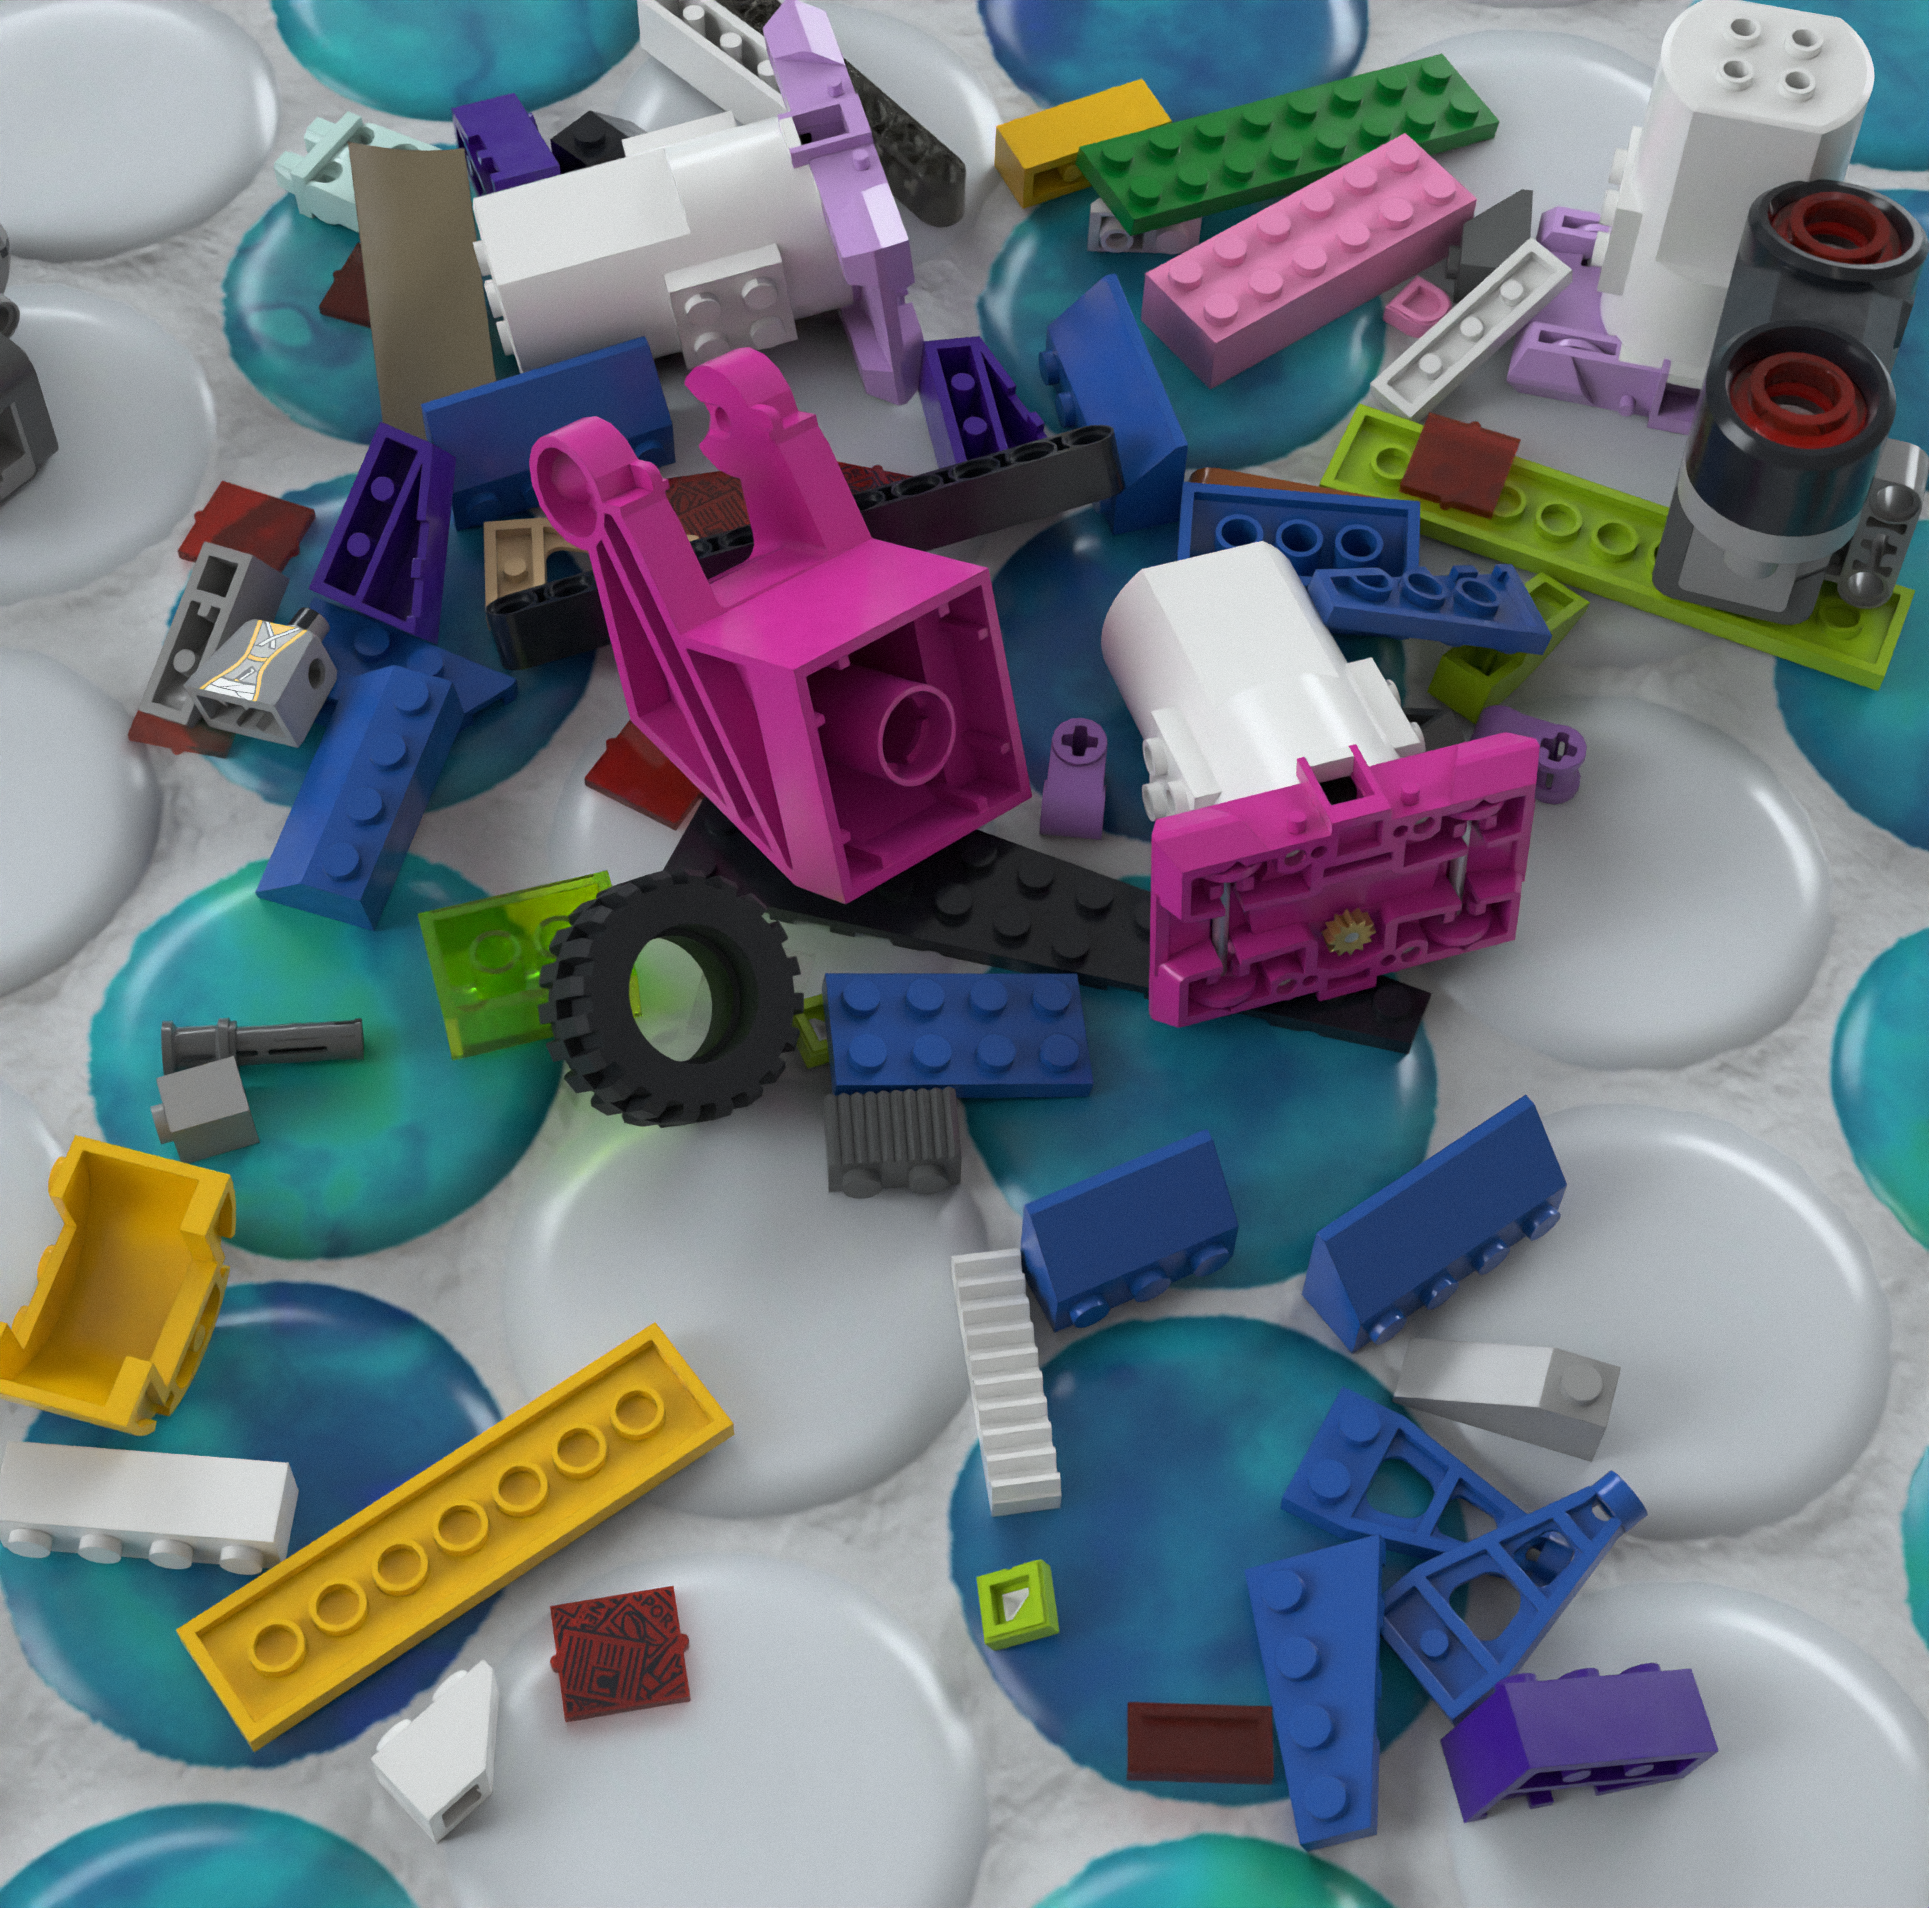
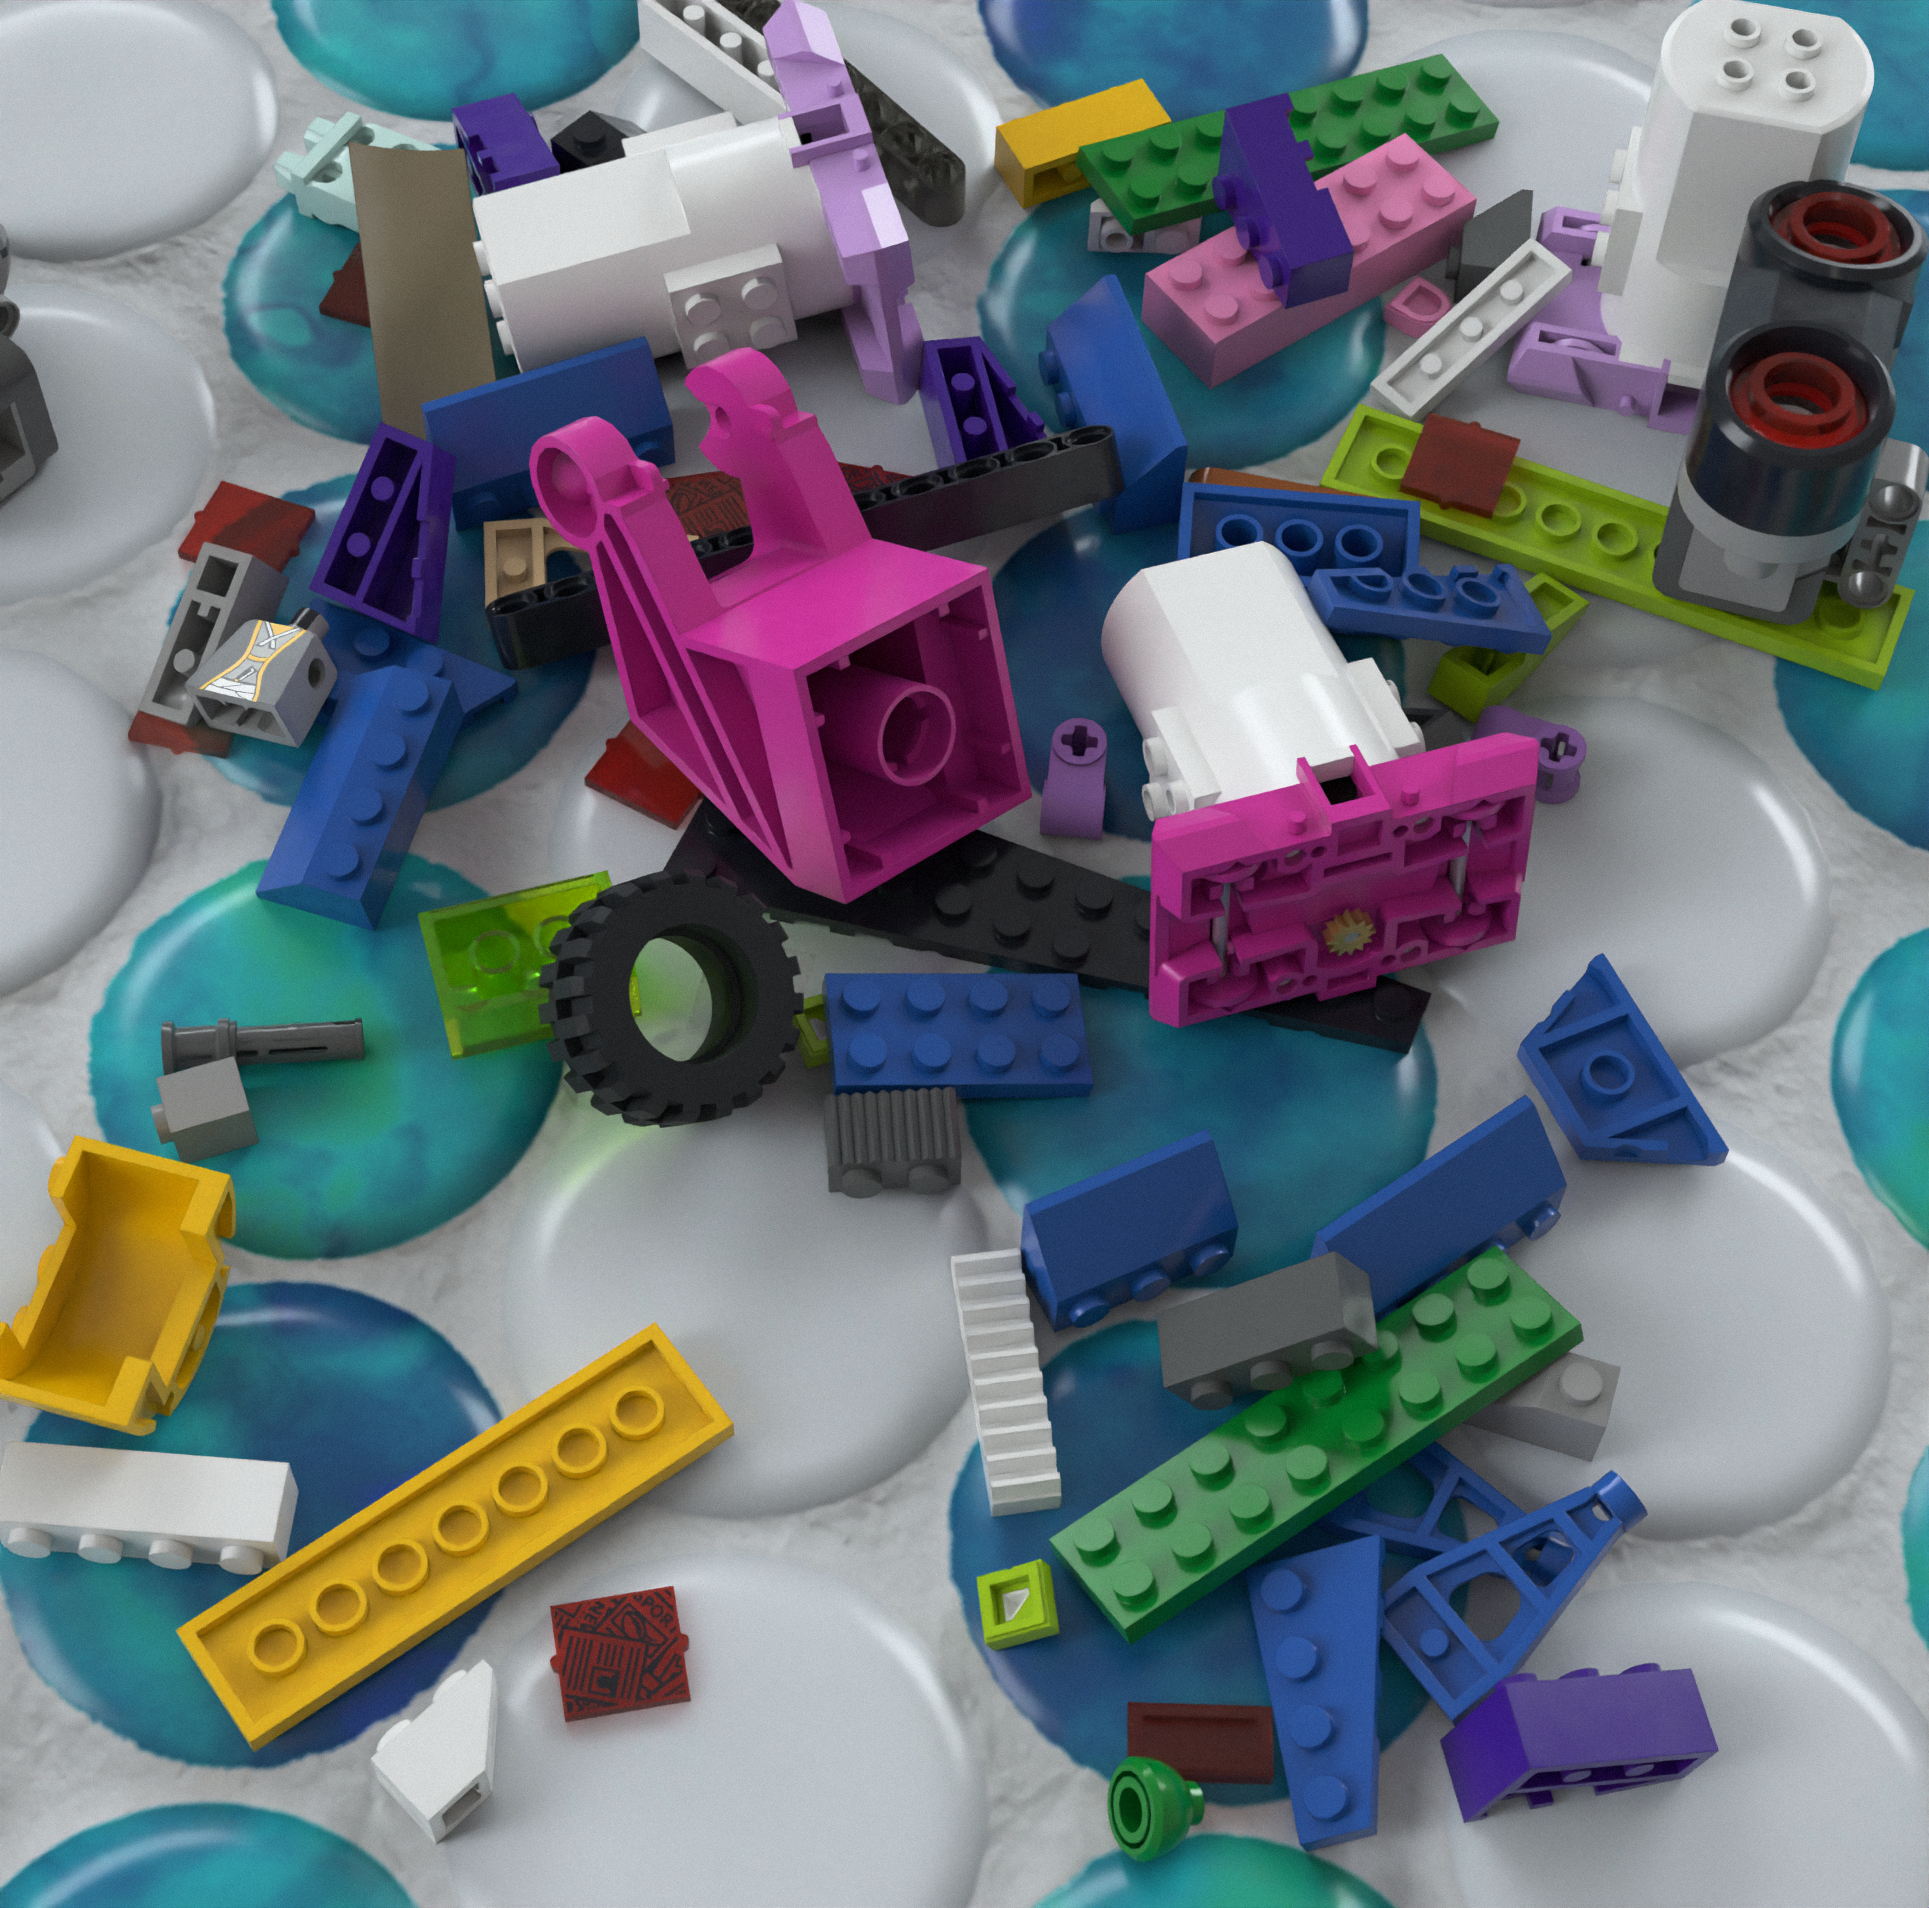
(1151, 1807): none -> green brick
(1267, 1332): none -> dark grey brick
(1277, 206): none -> dark purple wedge
(1313, 1444): none -> green plate
(1615, 1080): none -> blue wing

